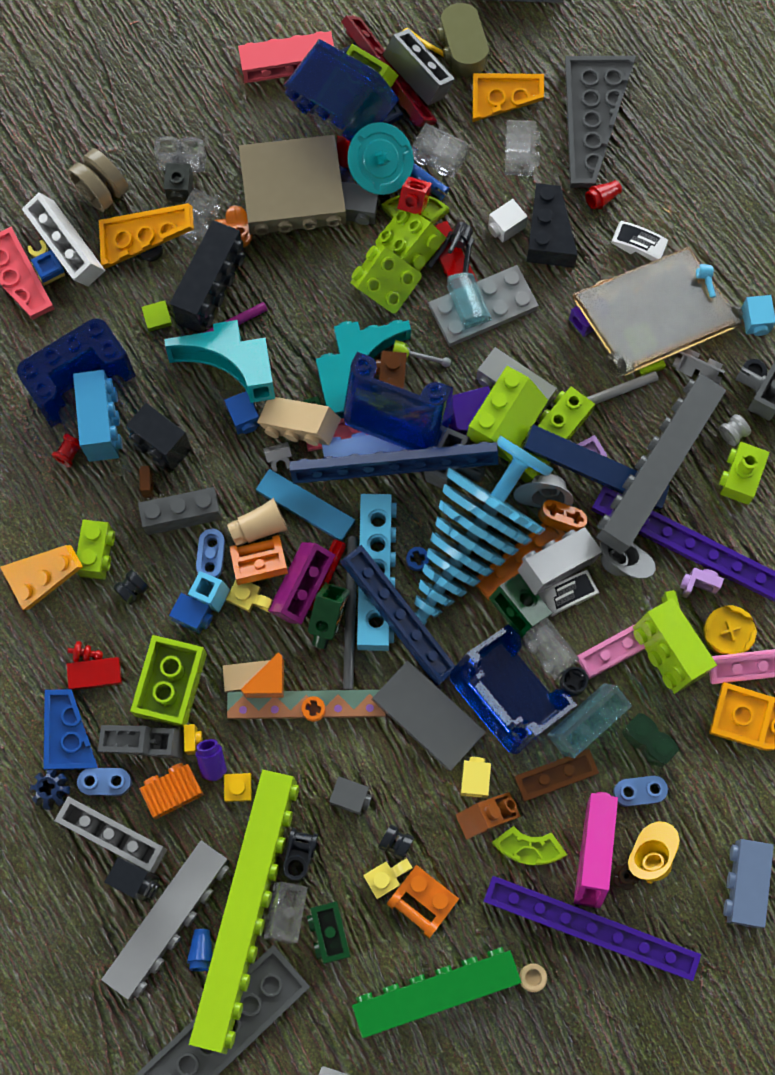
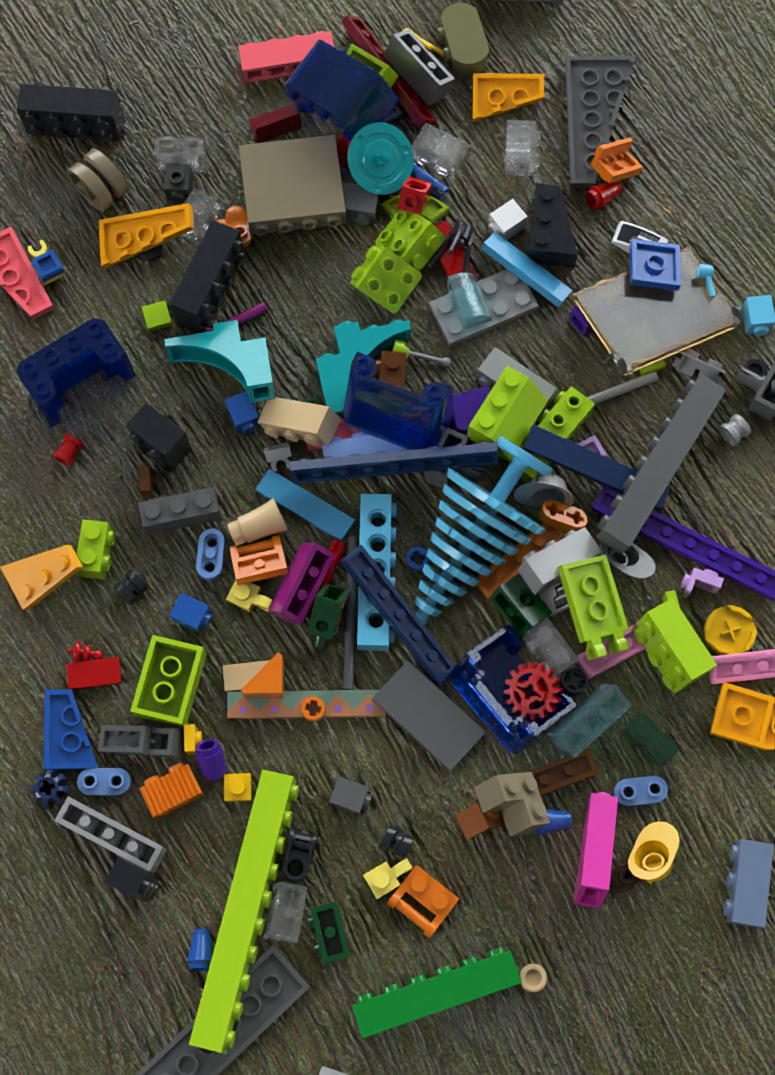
(63, 239): white brick -> none
(70, 112): none -> black brick
(97, 415): dark azure brick -> none
(165, 921): light grey brick -> none
(209, 591): medium azure brick -> none
(275, 123): none -> dark red panel
(475, 778): light yellow brick -> none
(517, 800): none -> dark tan brick
(526, 269): none -> dark azure tile
(527, 701): none -> red gear
(529, 849): lime tile -> none
(558, 821): none -> blue cone
(592, 928): dark purple plate -> none
(594, 605): none -> lime tile
(615, 162): none -> orange bracket
(655, 264): none -> plate
(743, 473): lime brick -> none

